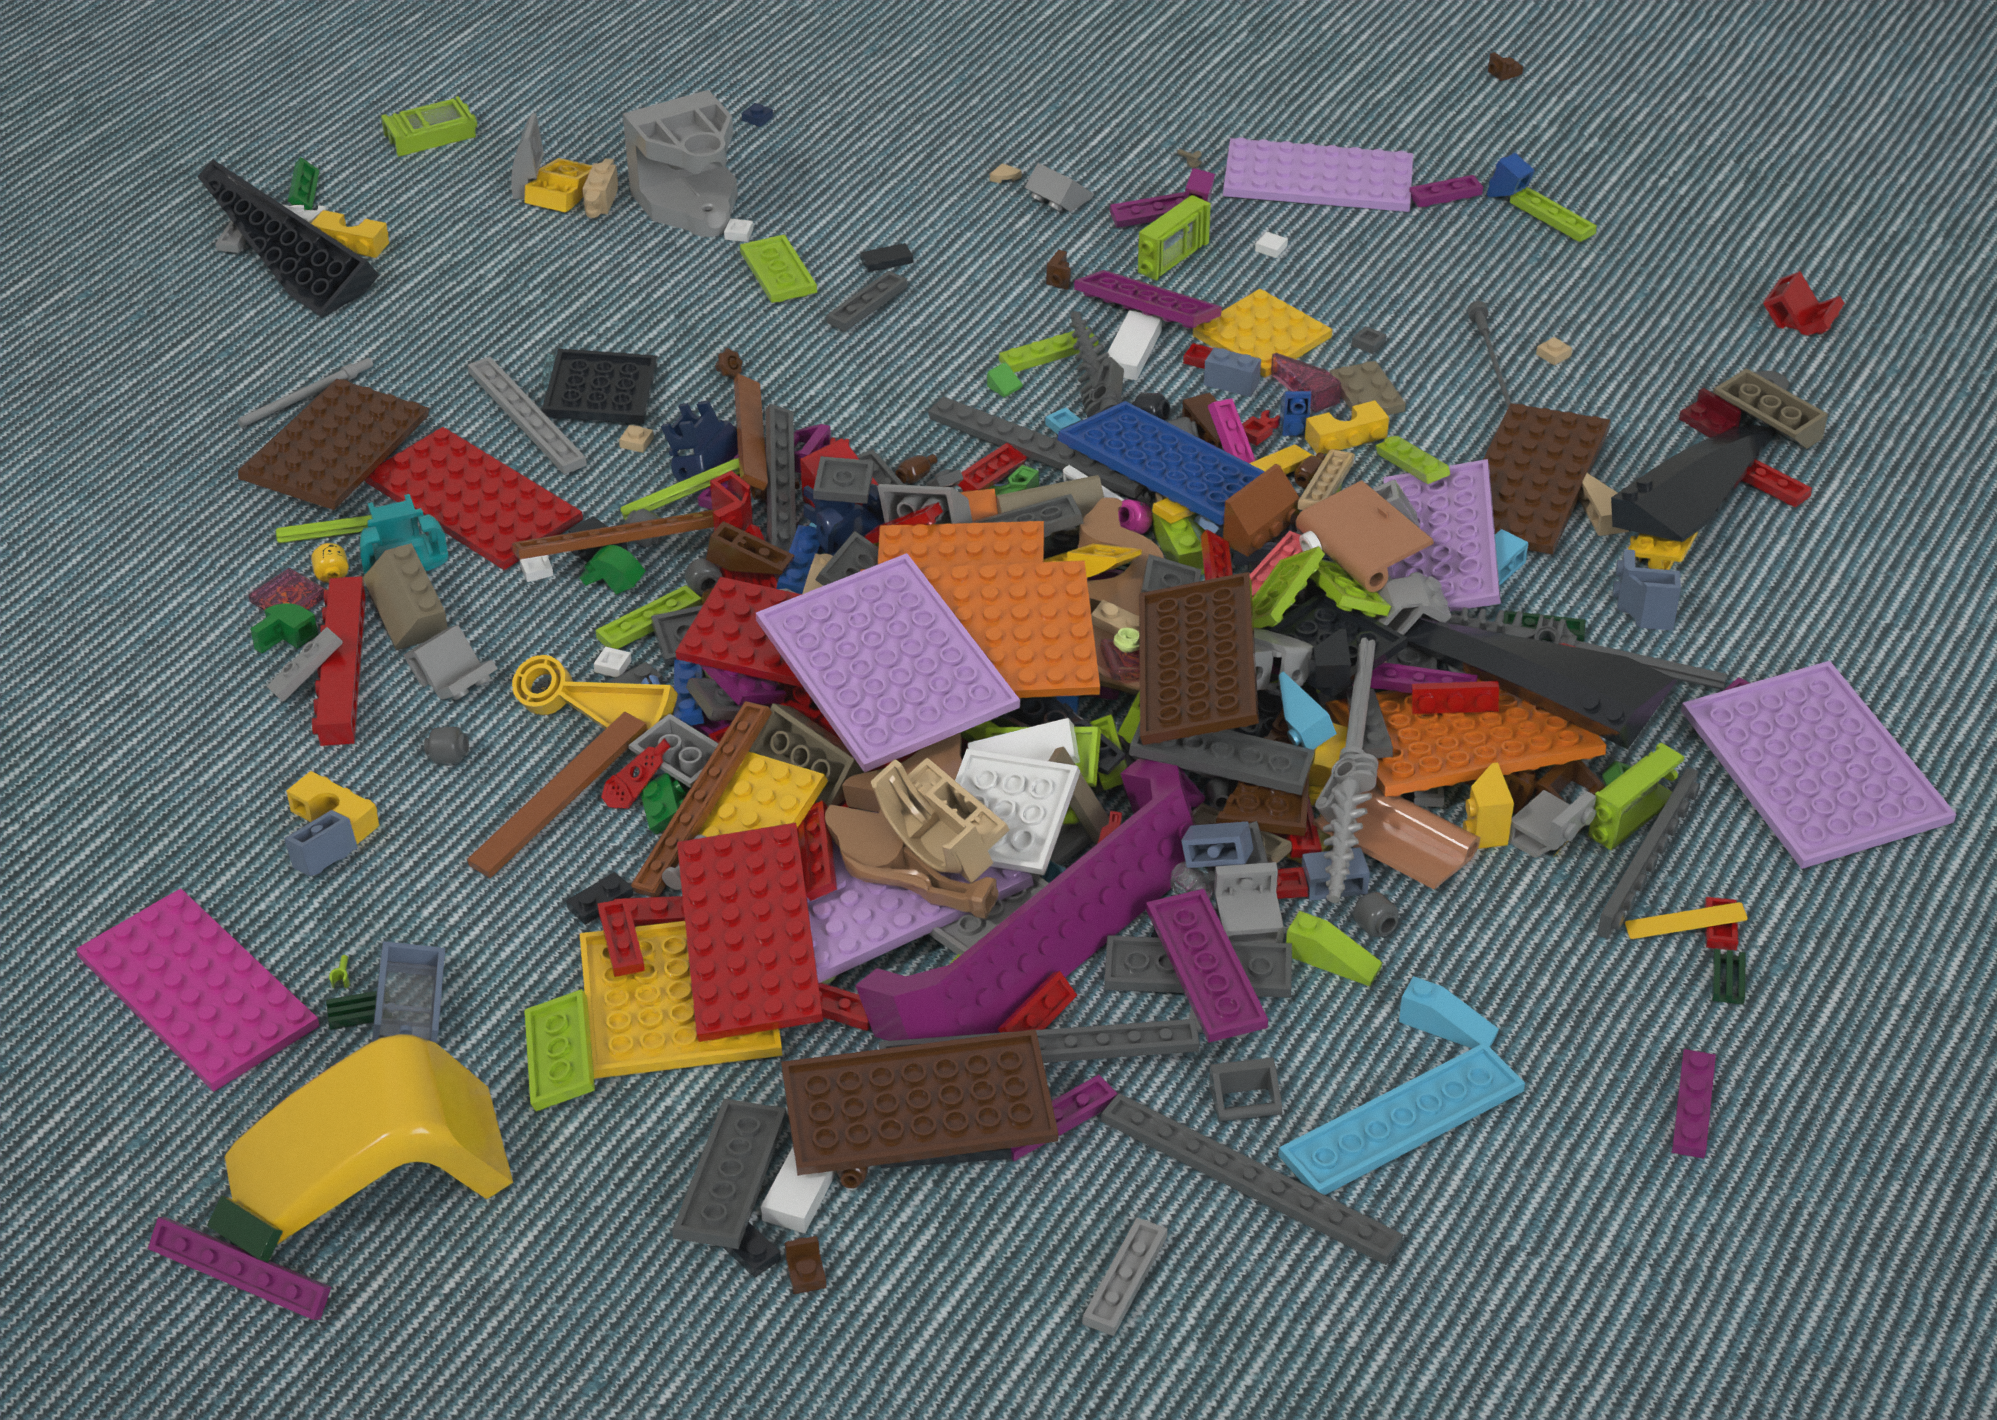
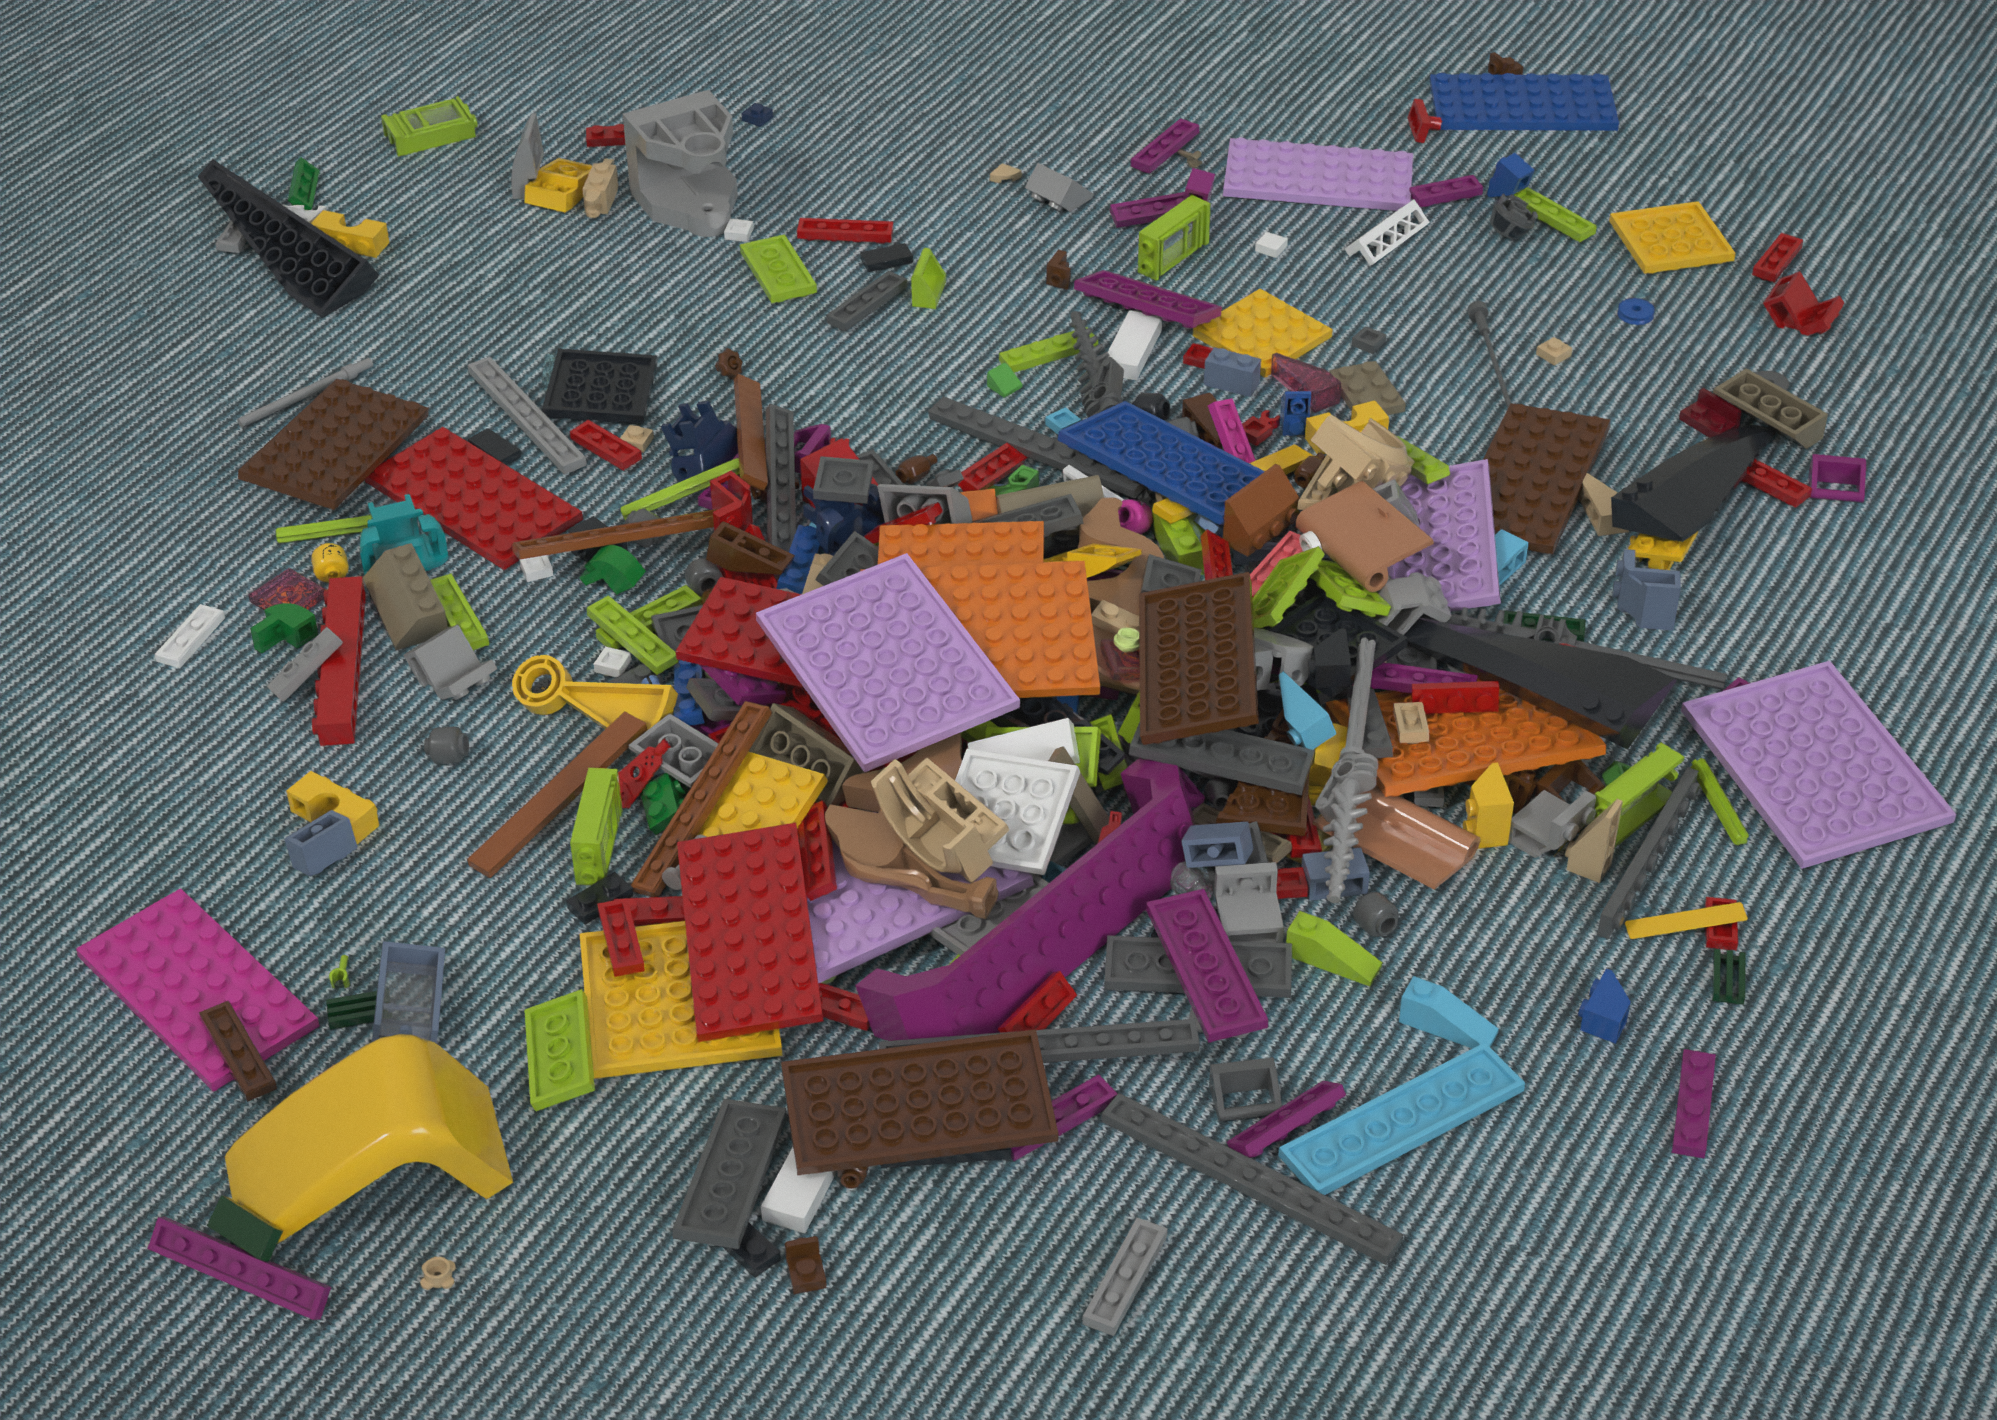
(189, 636): none -> white tile
(238, 1051): none -> reddish brown tile
(440, 1267): none -> tan plate
(459, 611): none -> lime plate
(495, 446): none -> black tile
(596, 825): none -> lime door
(605, 135): none -> red plate
(605, 445): none -> red plate
(632, 635): none -> lime plate
(845, 230): none -> red plate
(927, 281): none -> lime tile
(1165, 145): none -> magenta plate
(1286, 1118): none -> magenta plate
(1367, 456): none -> tan piece
(1383, 228): none -> white fence
(1411, 722): none -> tan plate
(1422, 122): none -> red tile
(1512, 217): none -> dark grey cone
(1524, 102): none -> blue plate
(1594, 848): none -> tan slope
(1606, 1009): none -> blue slope
(1636, 311): none -> blue piece
(1671, 237): none -> yellow plate
(1720, 802): none -> lime axle
(1777, 257): none -> red plate
(1837, 470): none -> magenta tile

